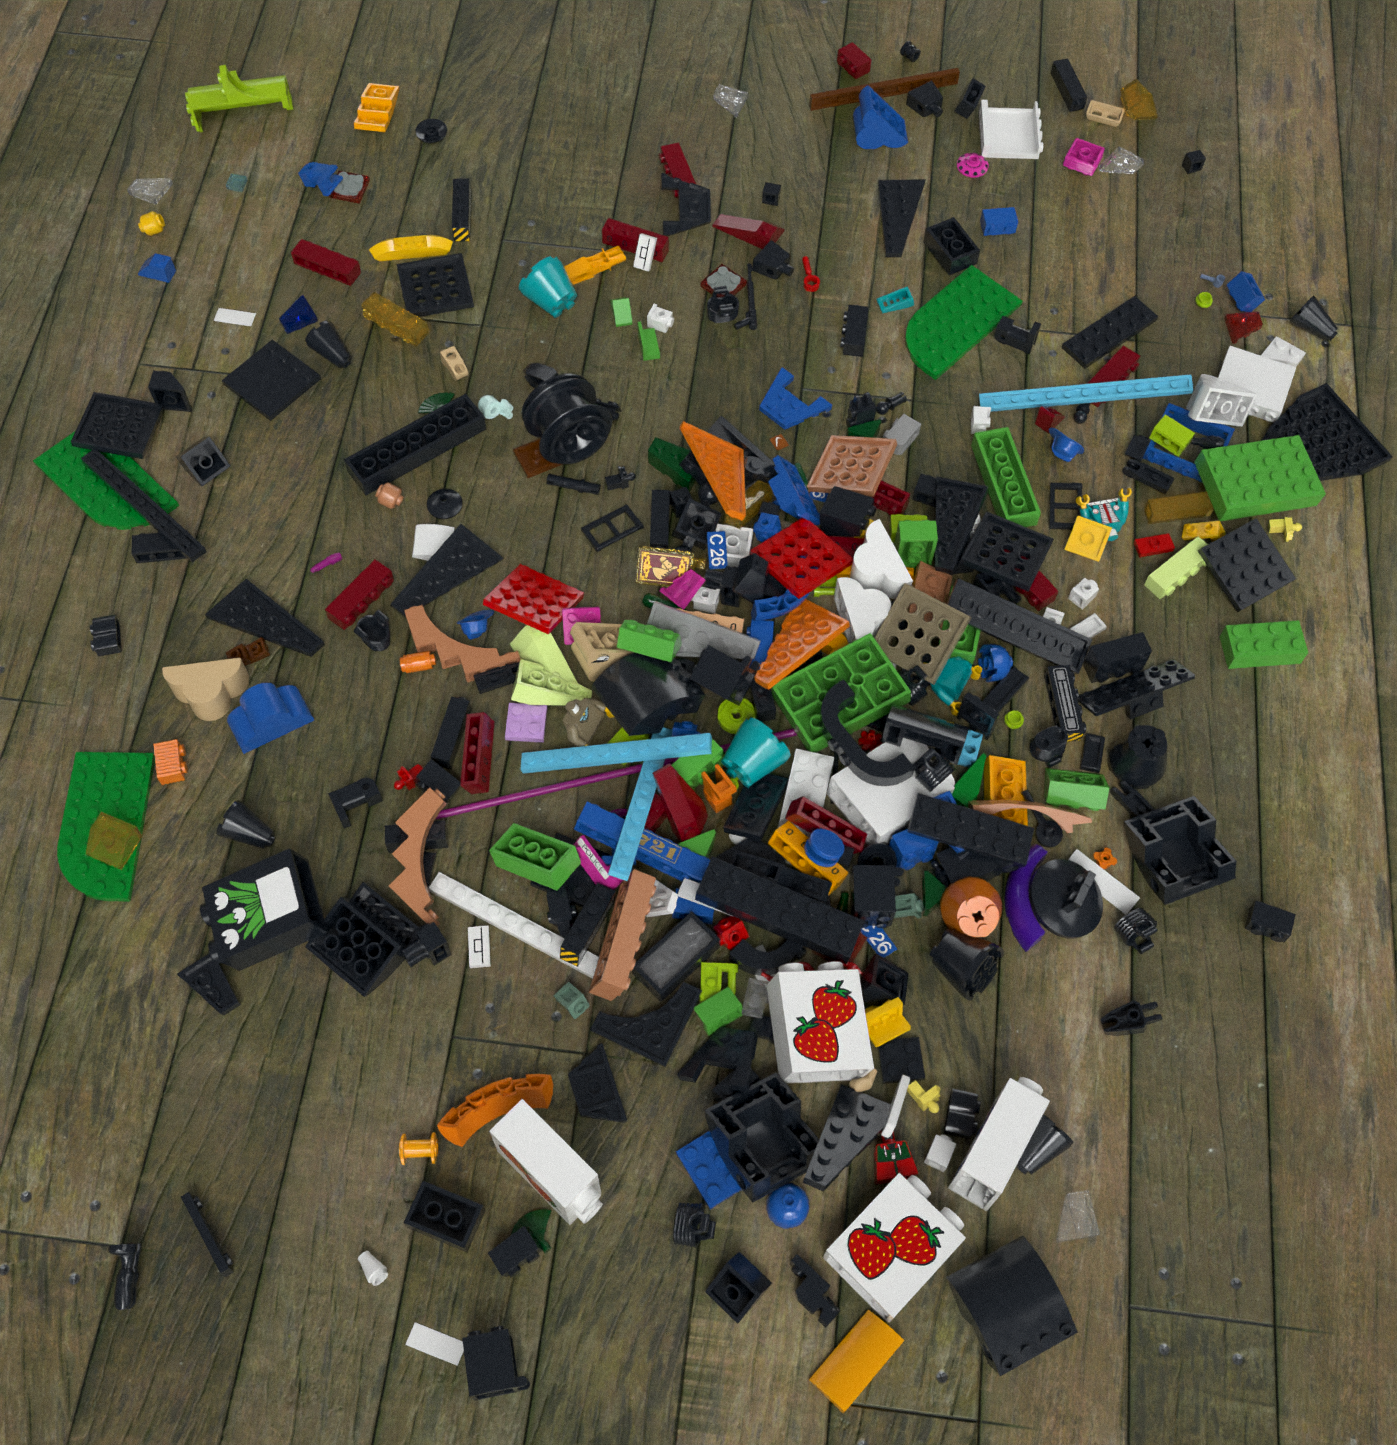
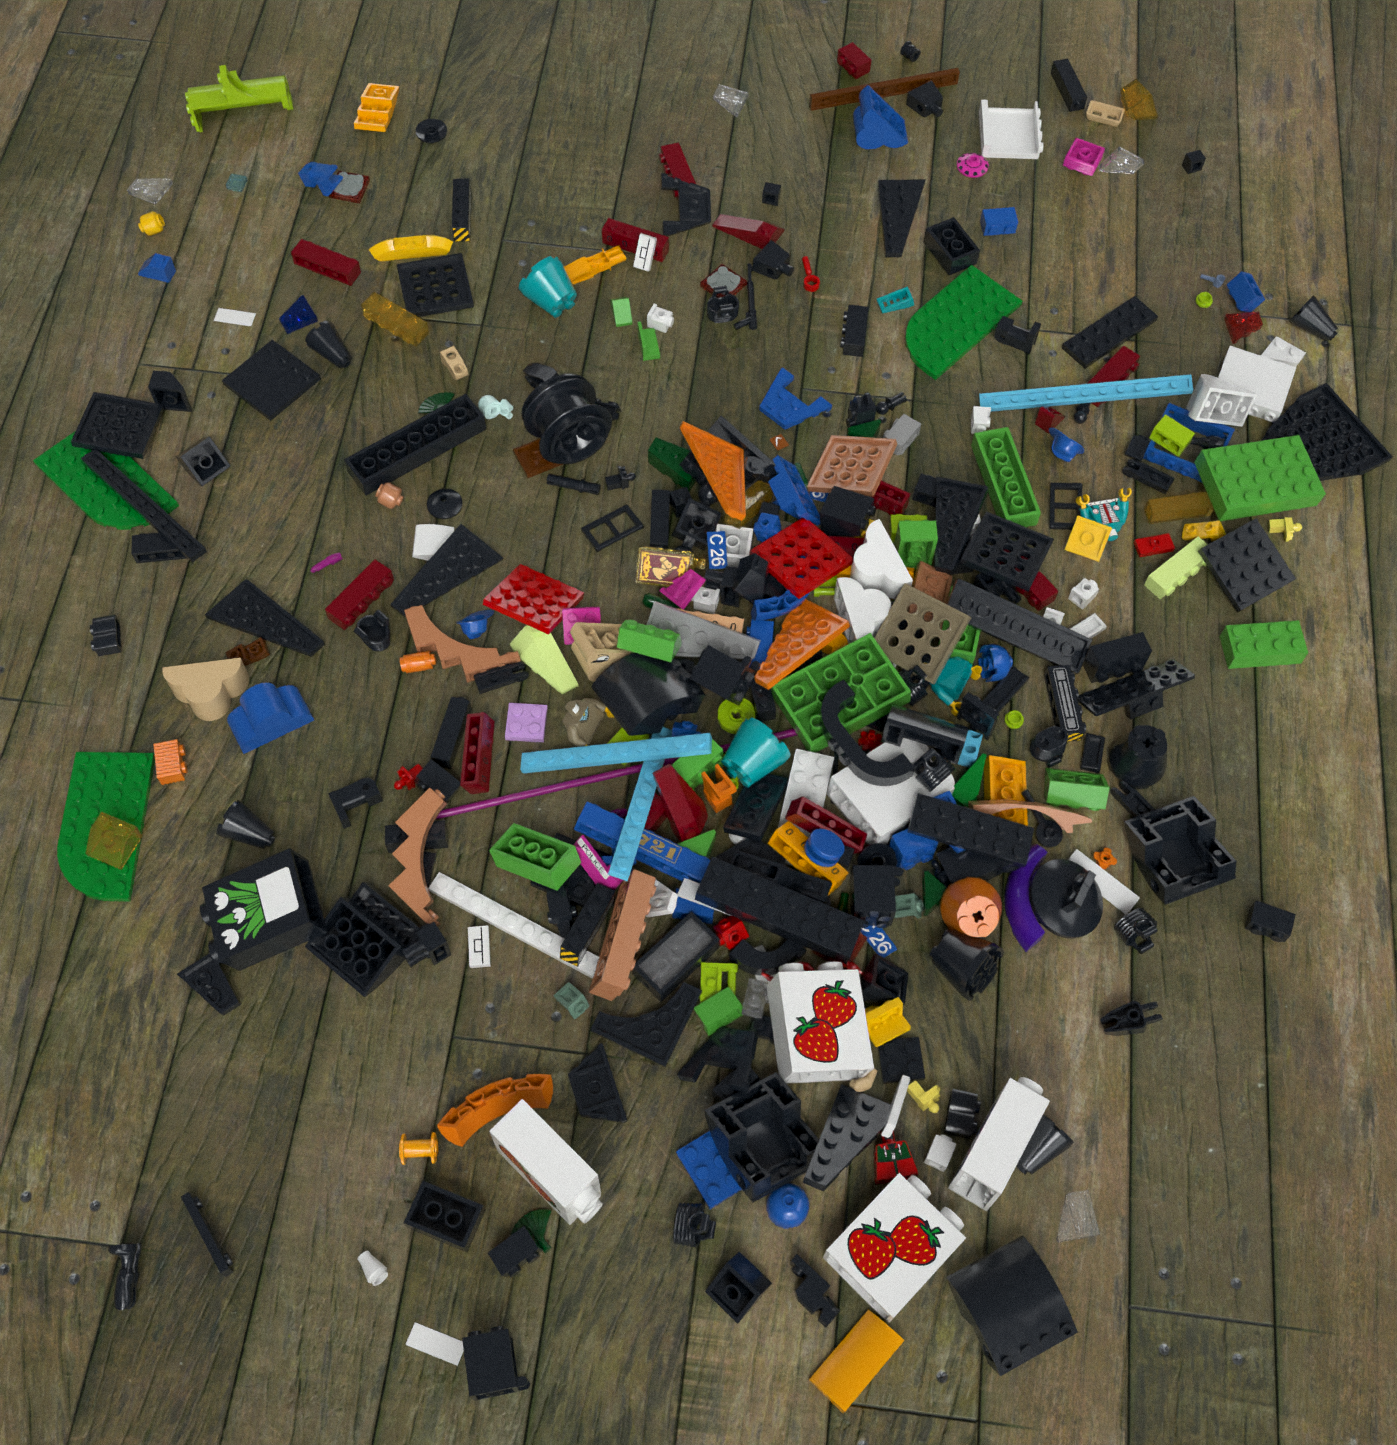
(540, 687): yellowish green wedge -> none
(970, 98): black brick -> none

